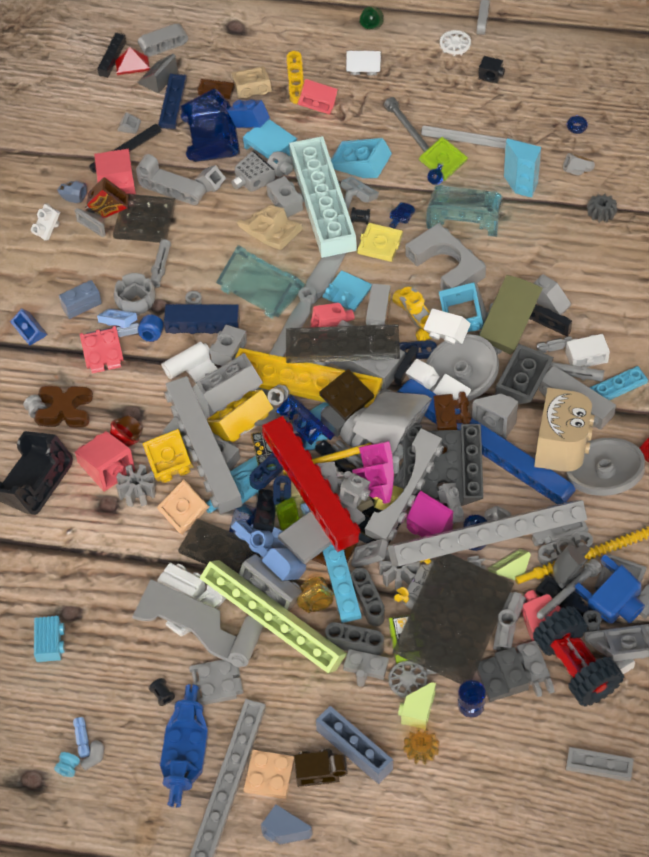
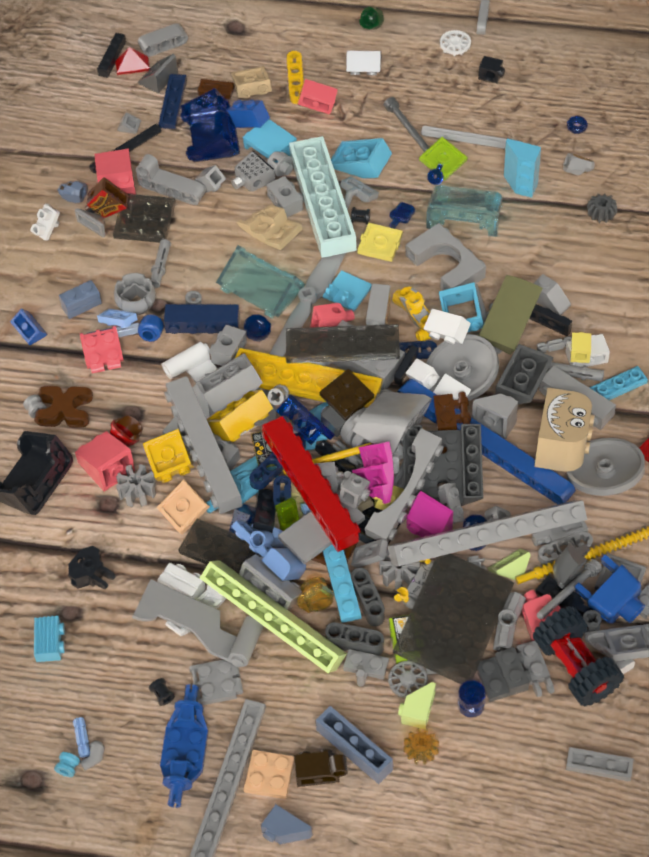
(89, 569): none -> black hinge
(257, 328): none -> clear blue hair
(580, 347): none -> light yellow brick

